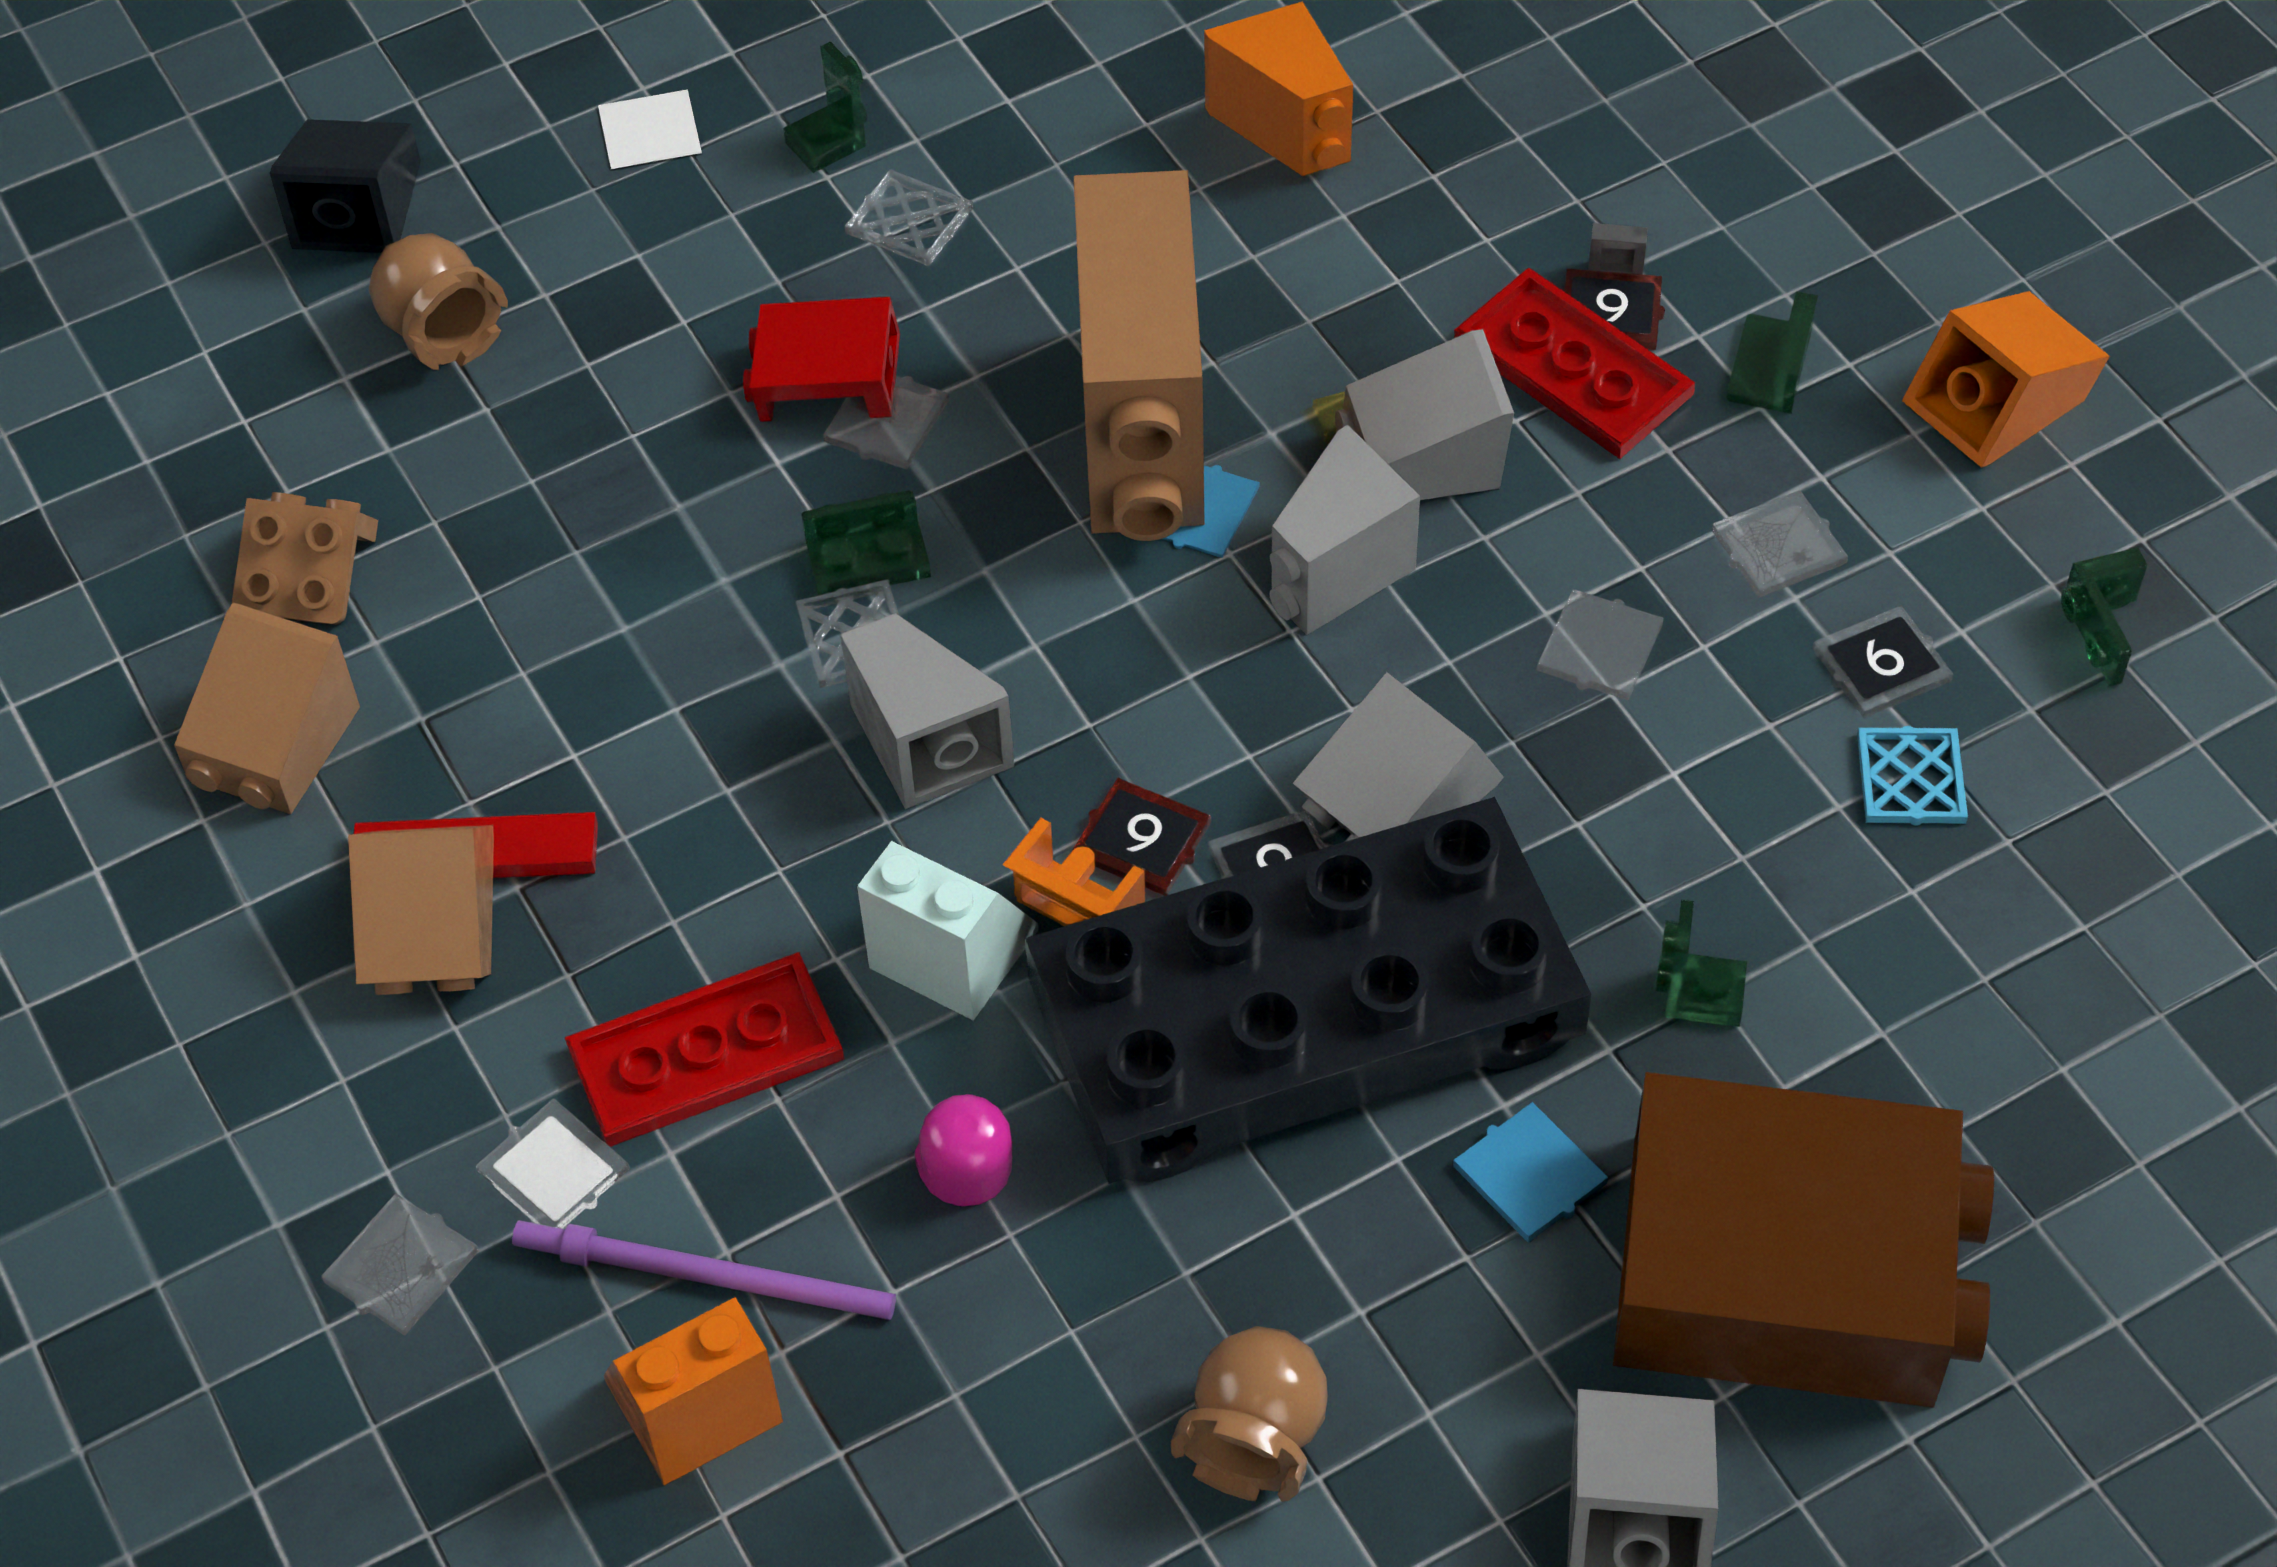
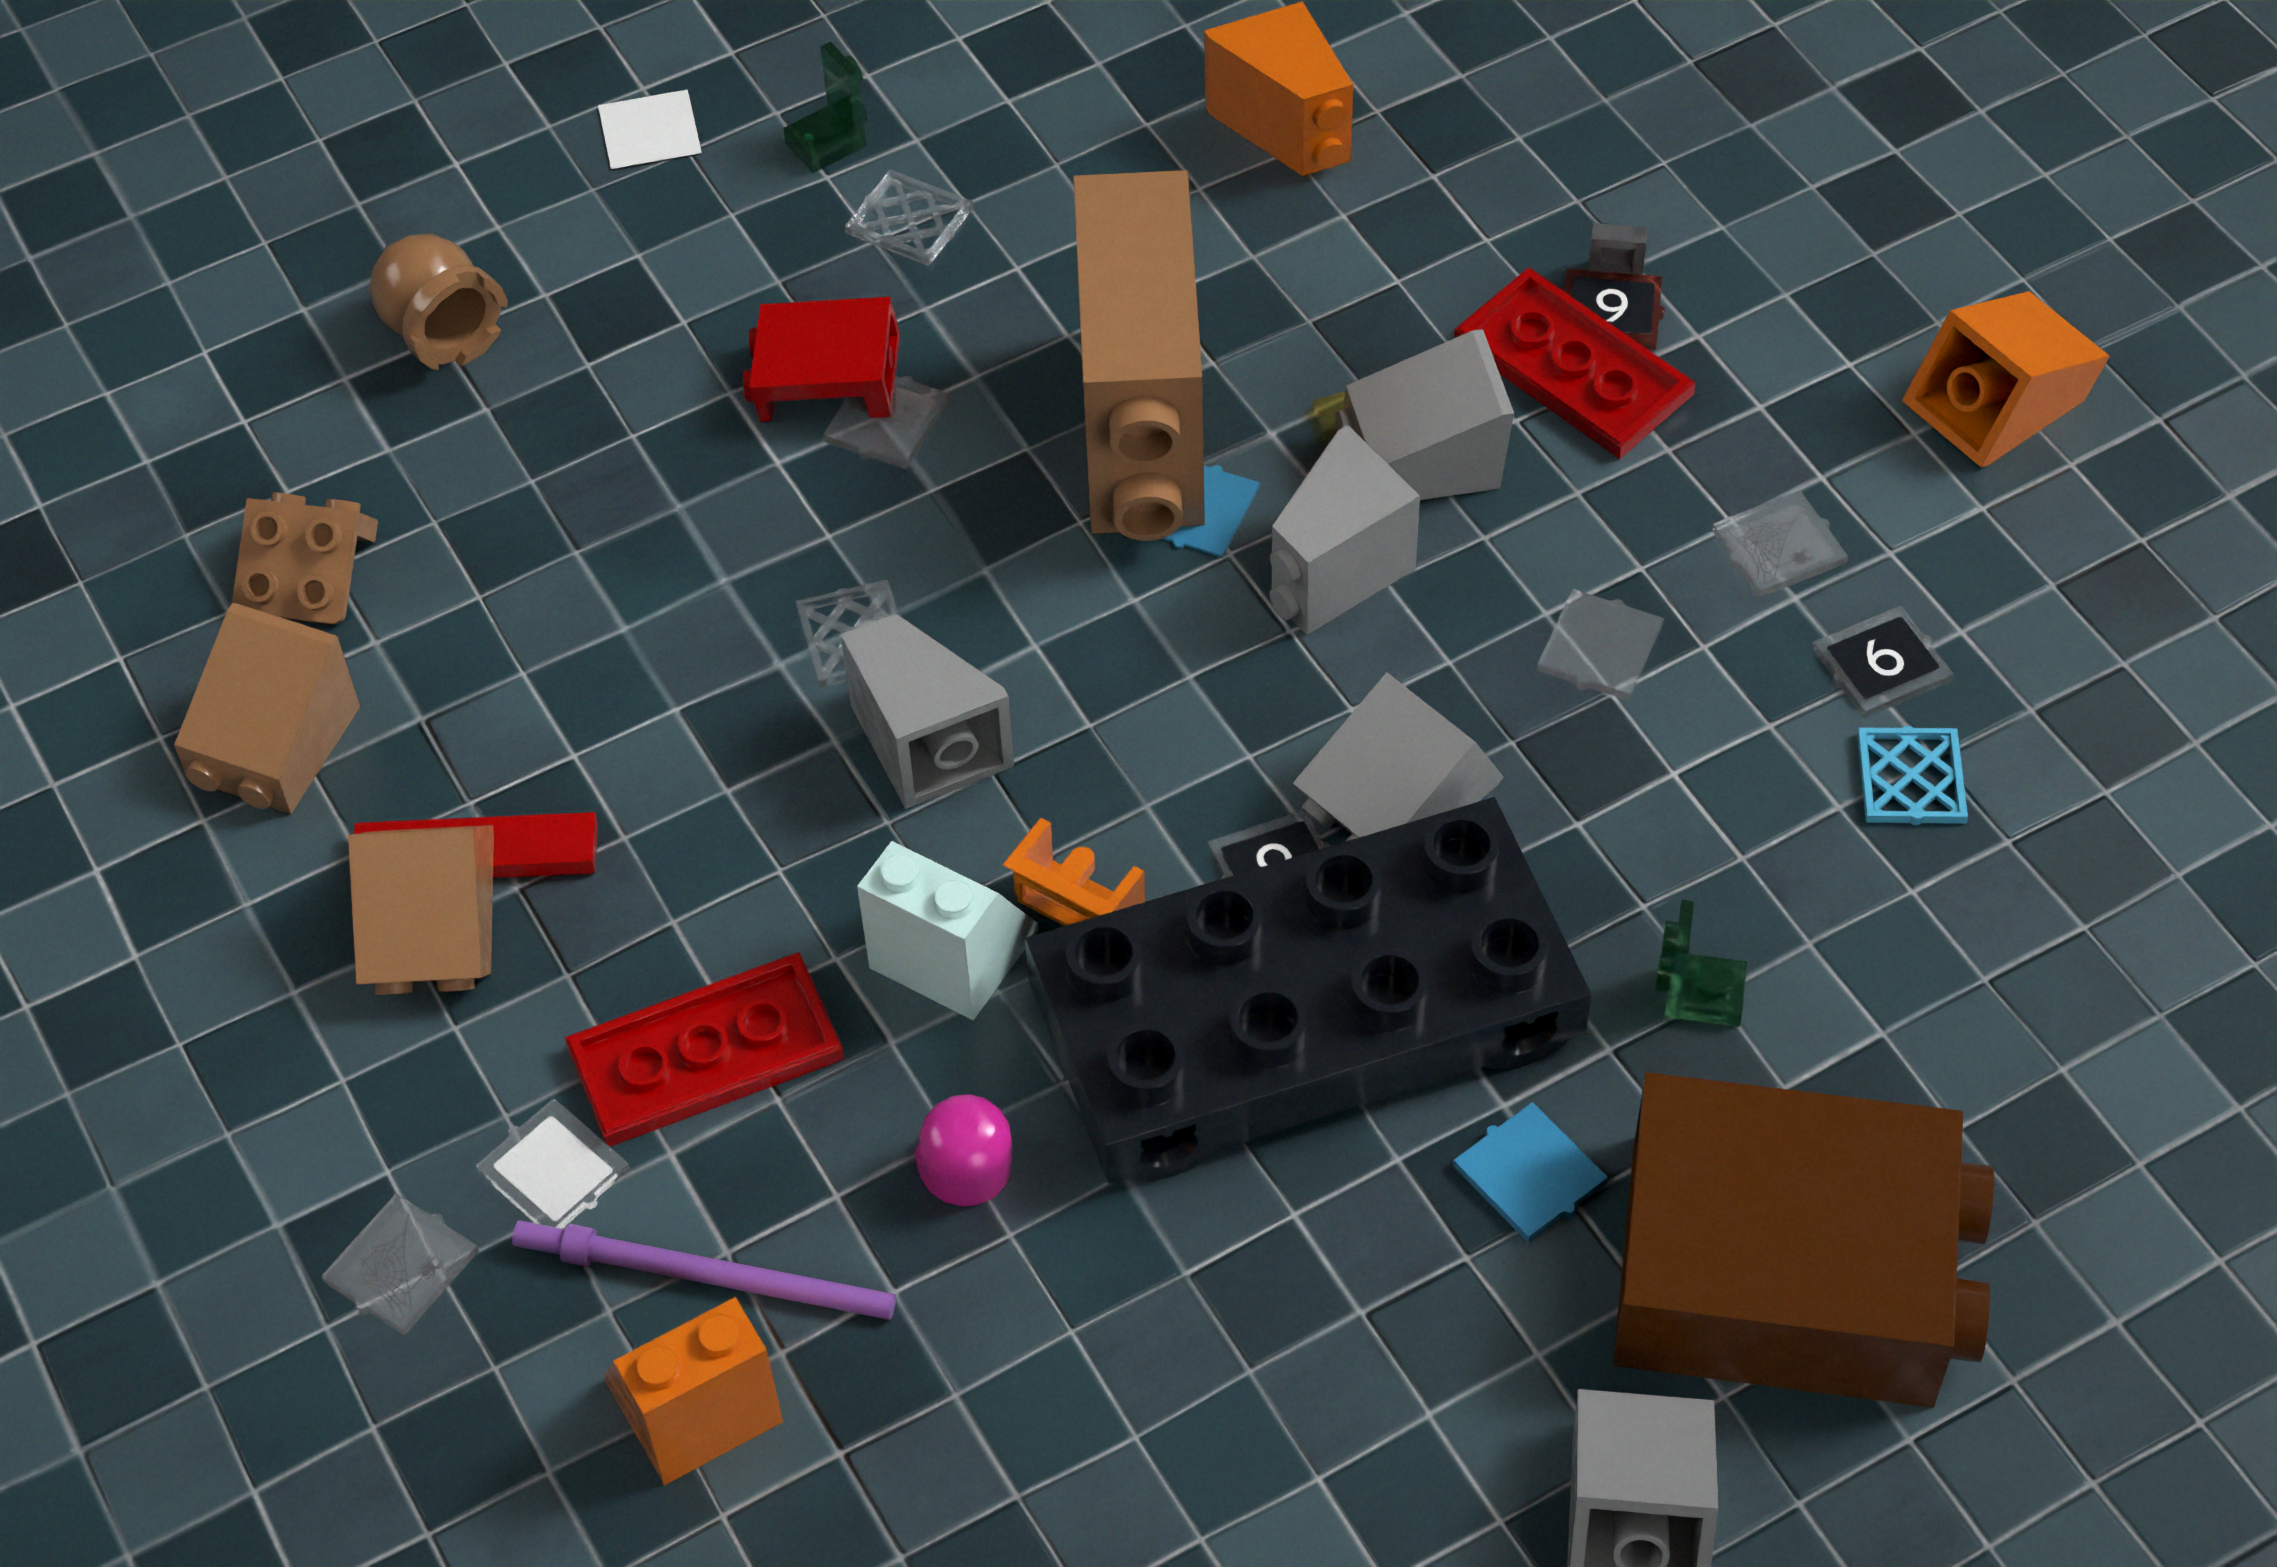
(346, 184): black slope -> none
(865, 542): clear green bracket -> none
(1143, 832): piece -> none
(1255, 1410): medium nougat tile -> none
(1773, 357): clear green panel -> none
(2090, 595): clear green bracket -> none

